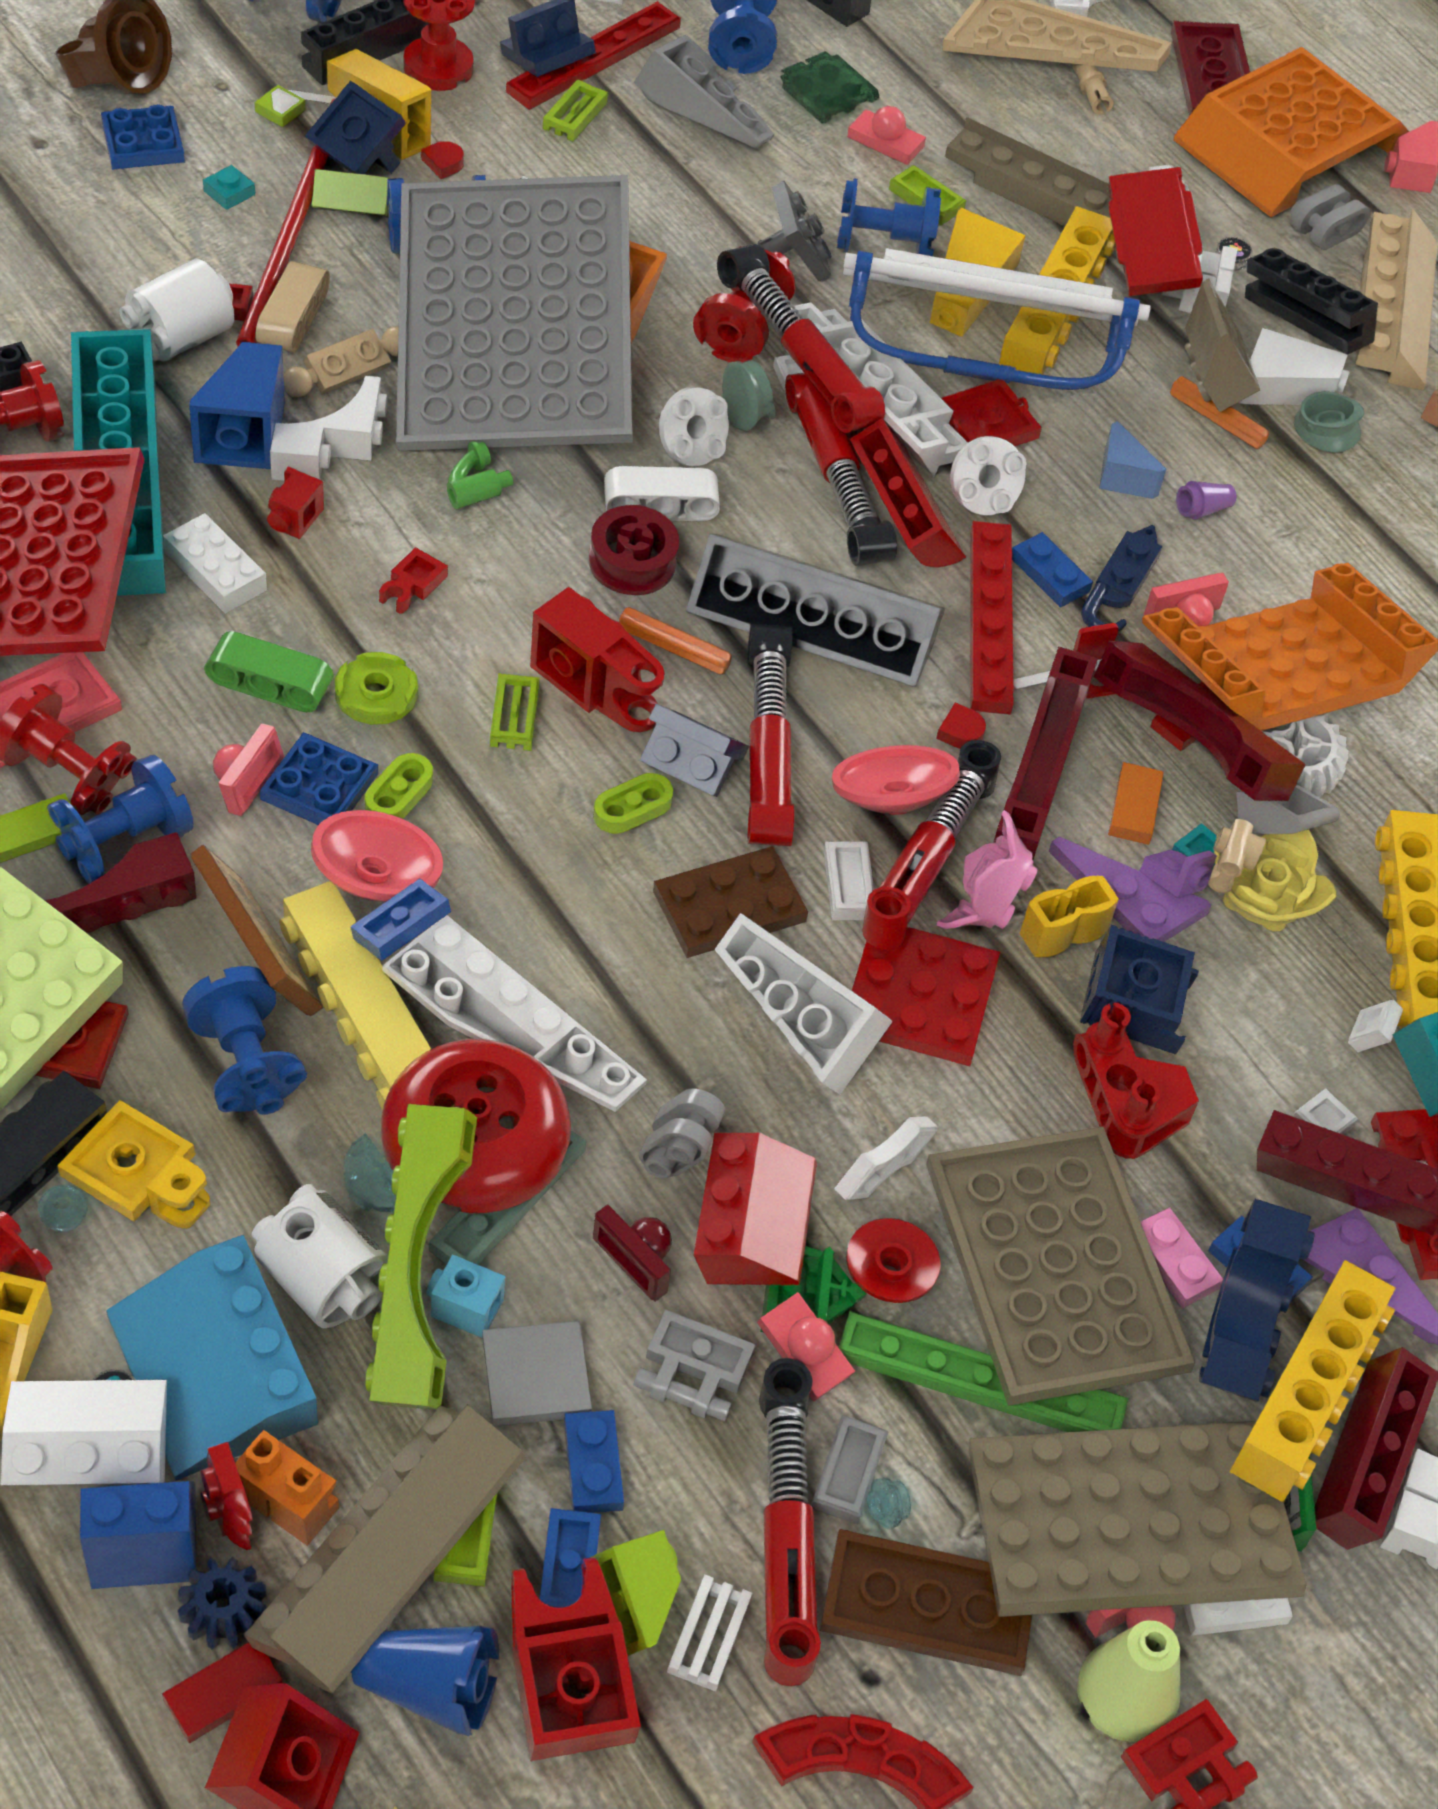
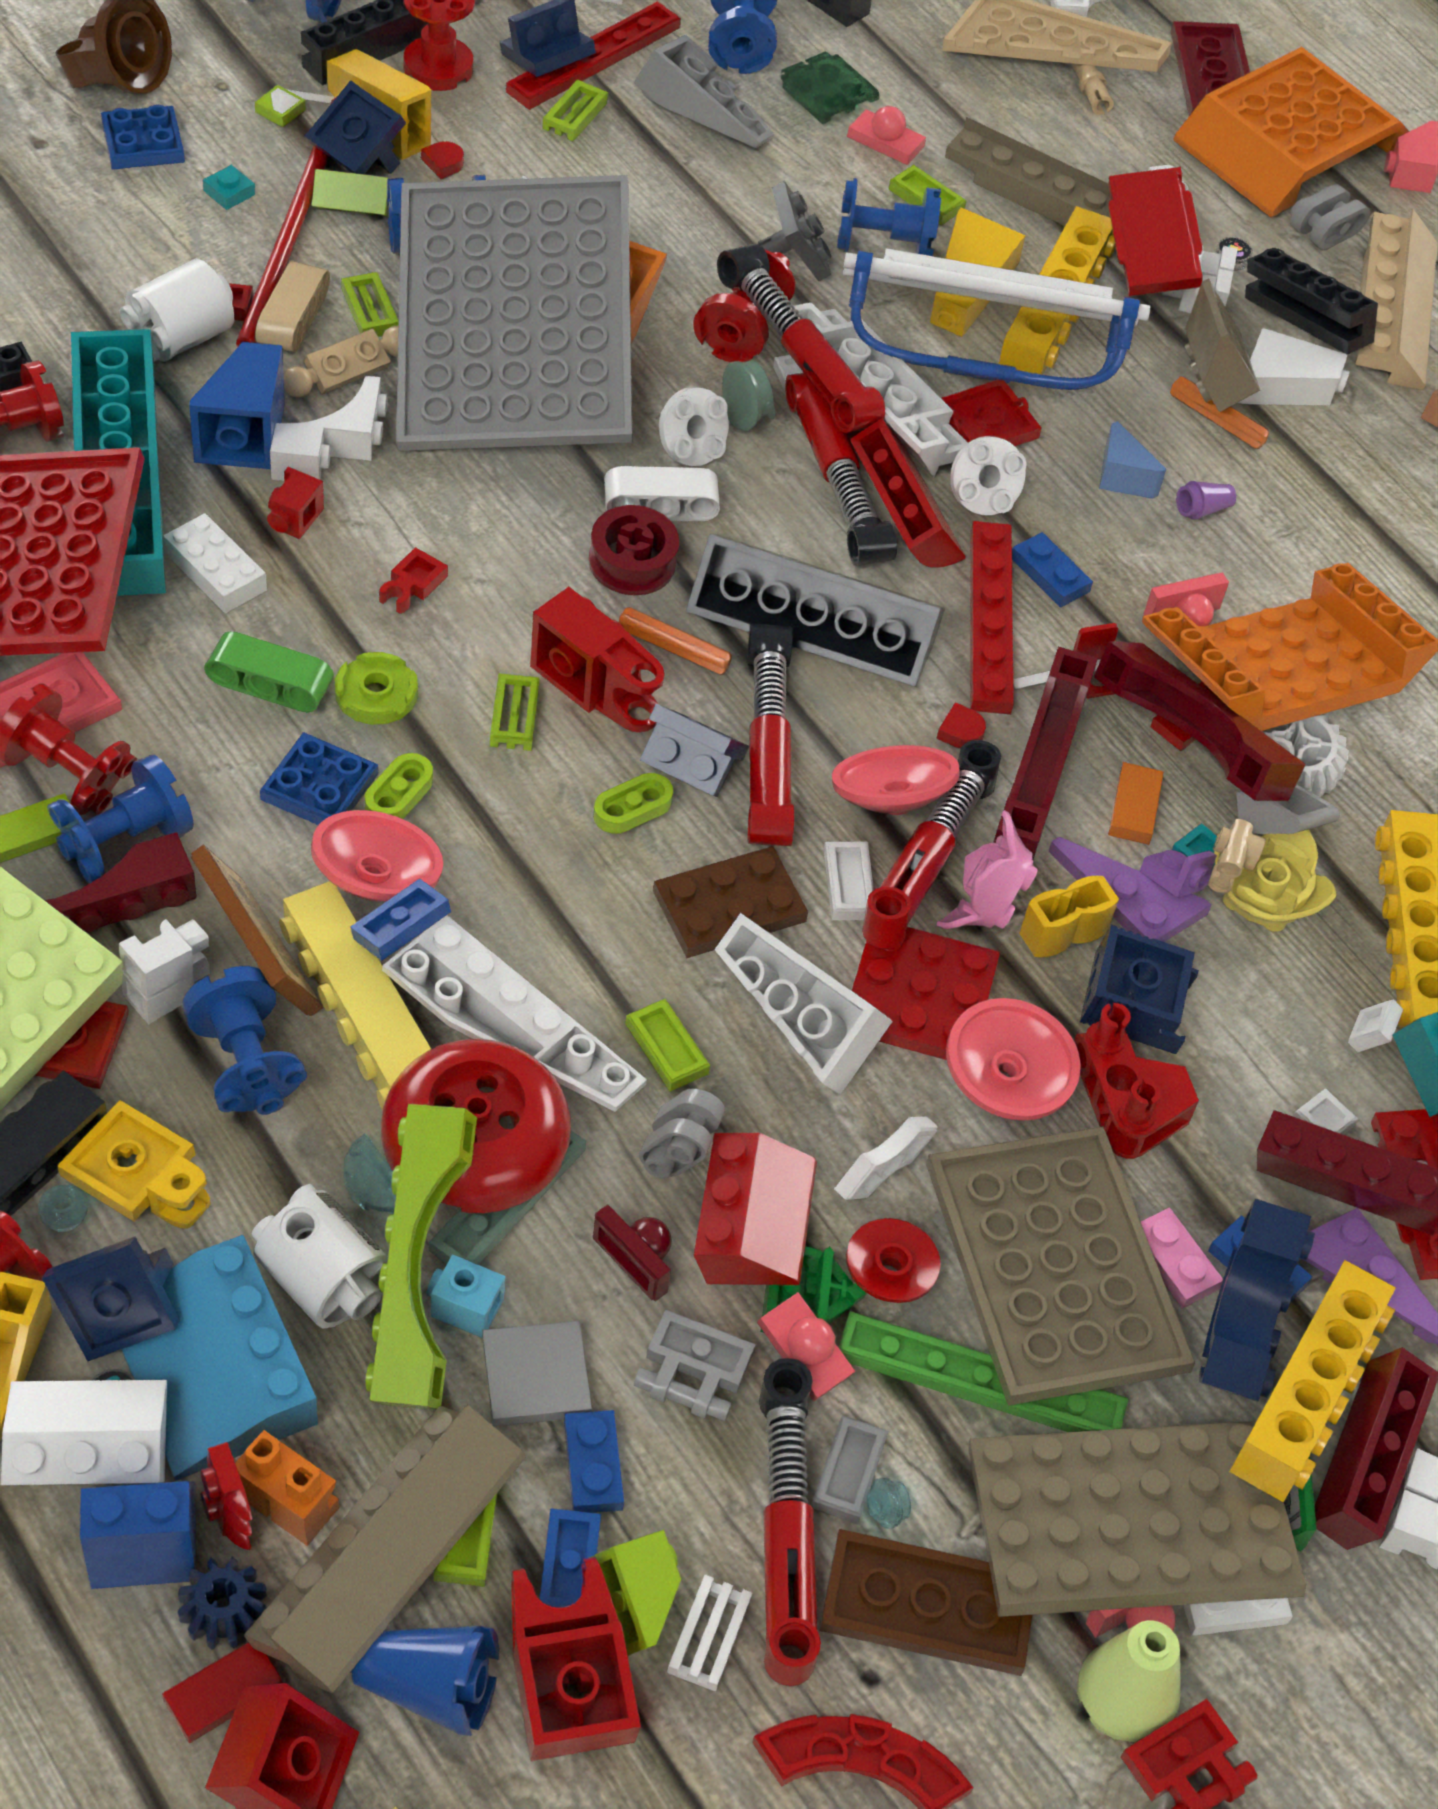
(113, 1297): none -> dark blue bracket
(163, 968): none -> white hips
(247, 768): coral tile -> none
(359, 282): none -> lime tile
(477, 487): bright green plant -> none
(667, 1045): none -> lime tile
(1025, 1045): none -> coral dish
(1123, 574): dark blue plate -> none
(1329, 421): sand green piece -> none

